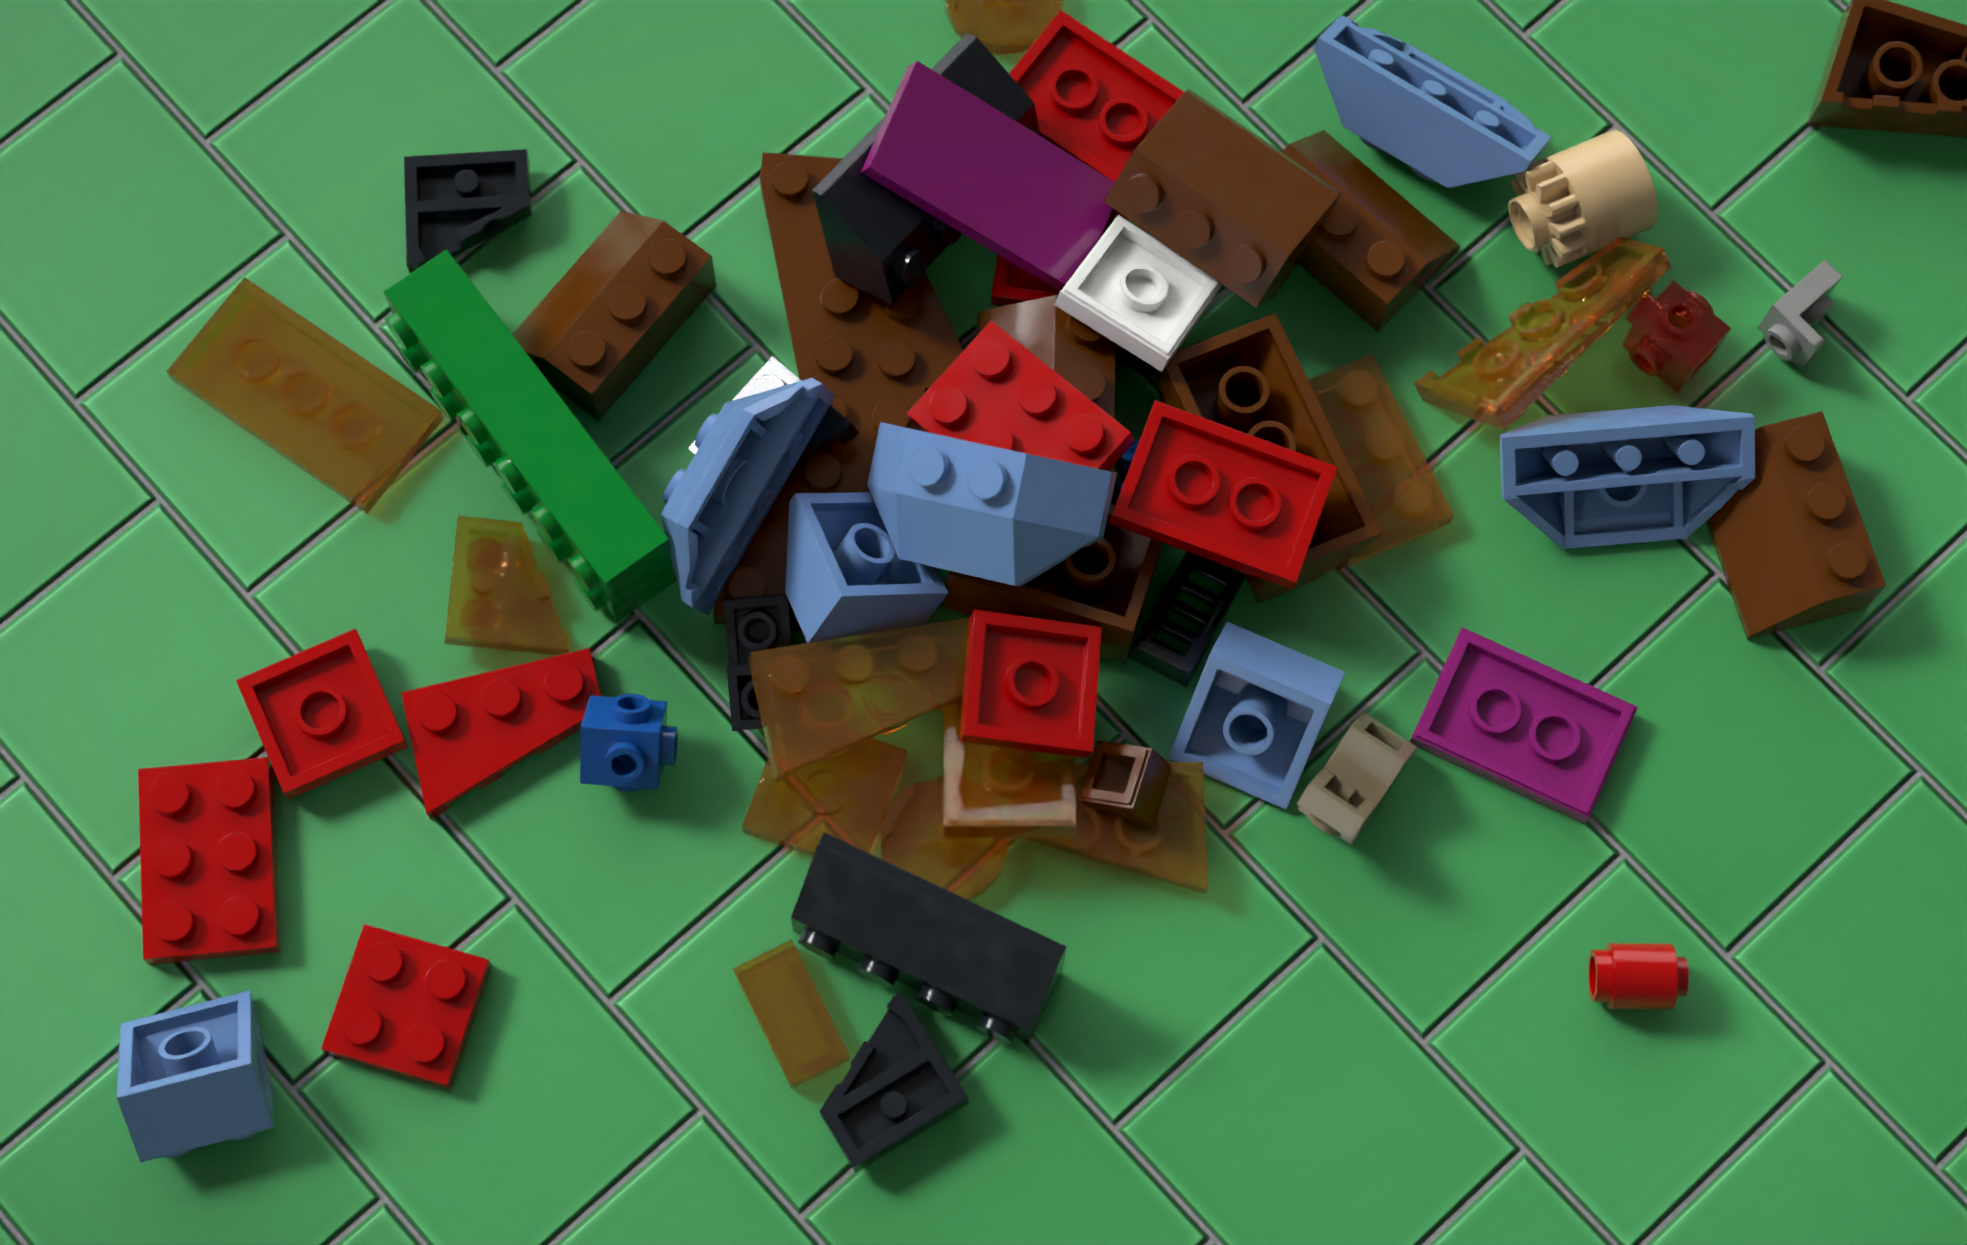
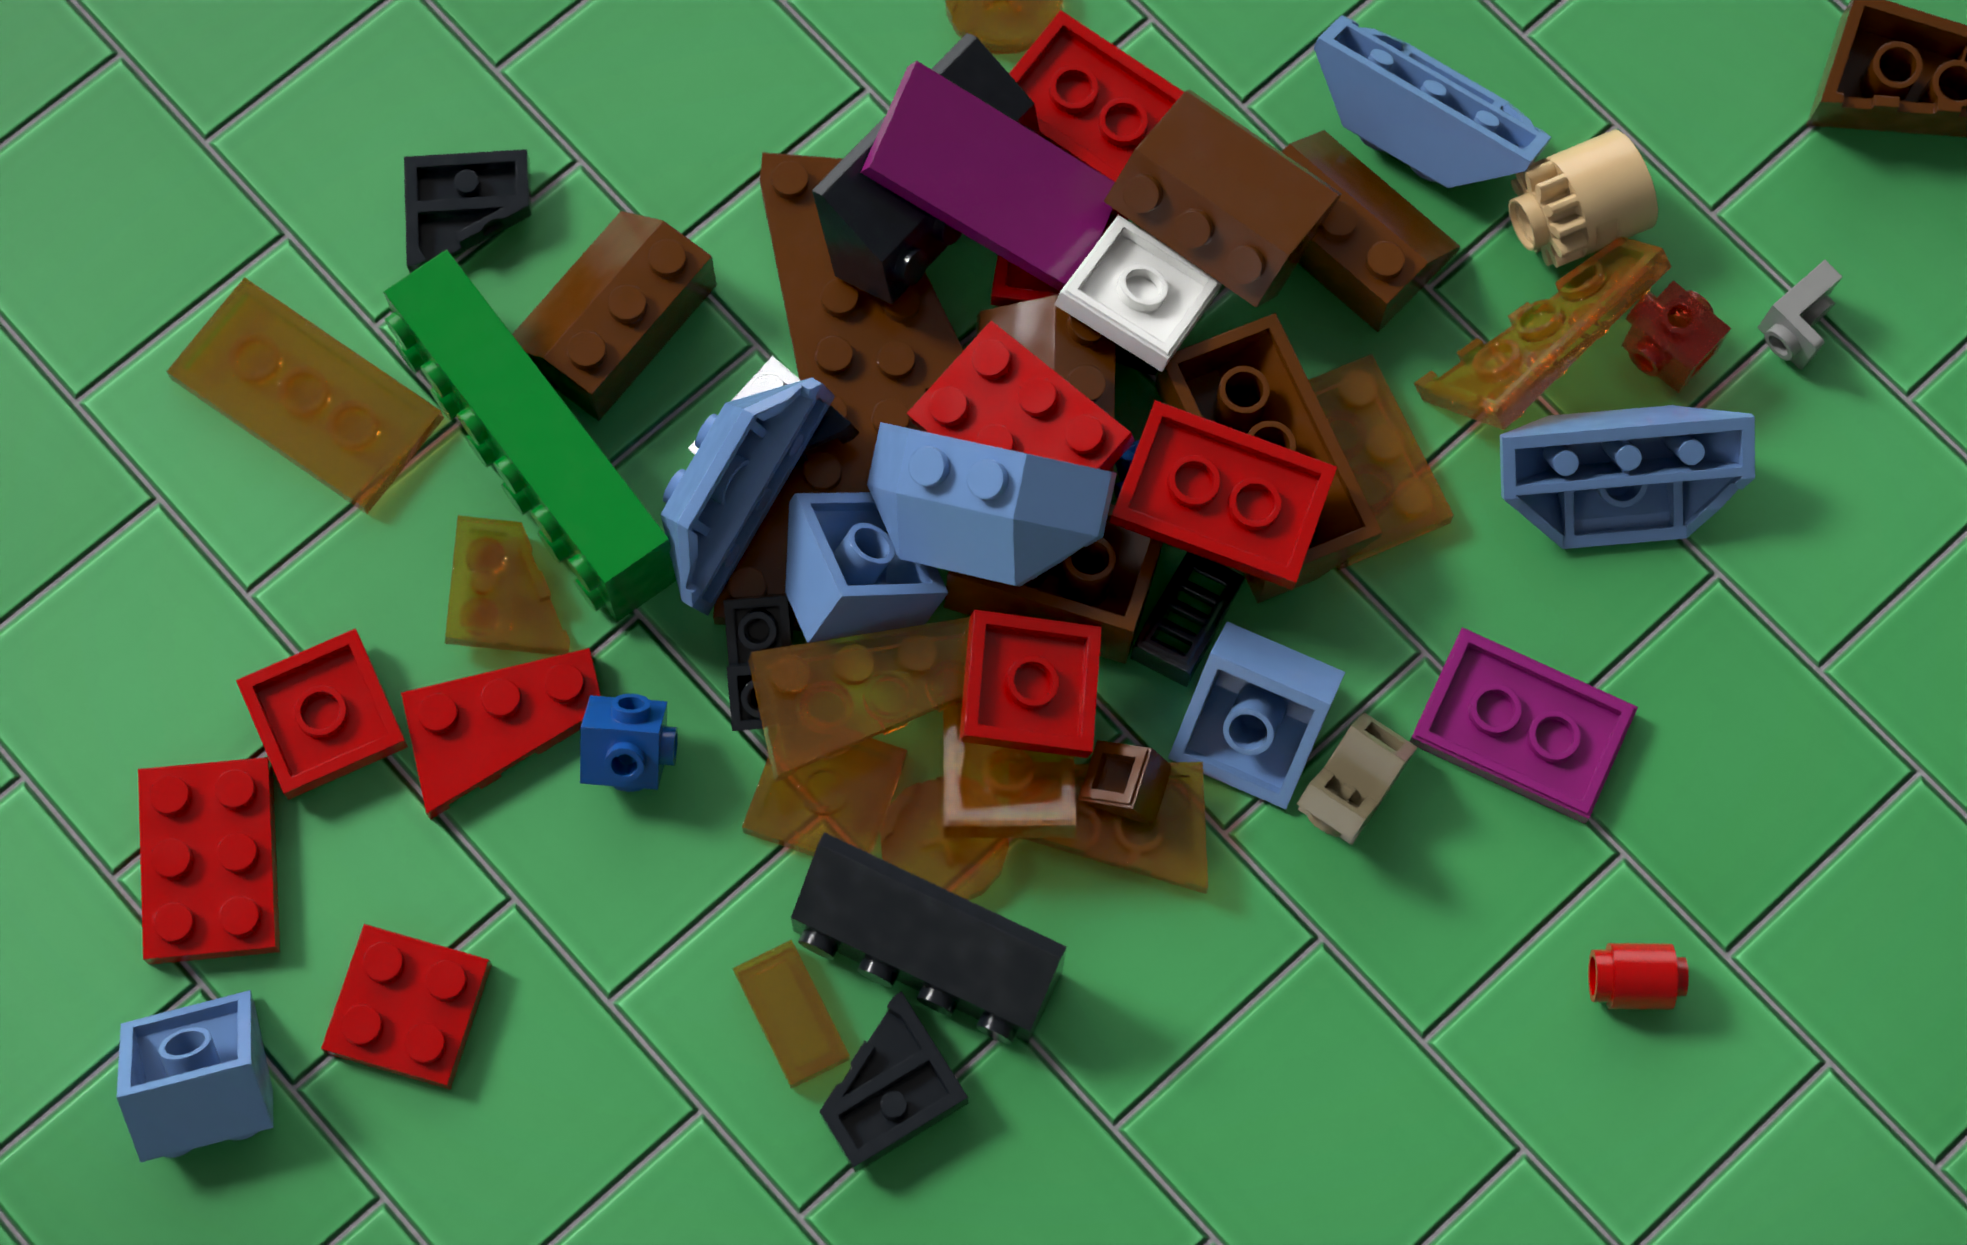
(1795, 534): reddish brown slope -> none

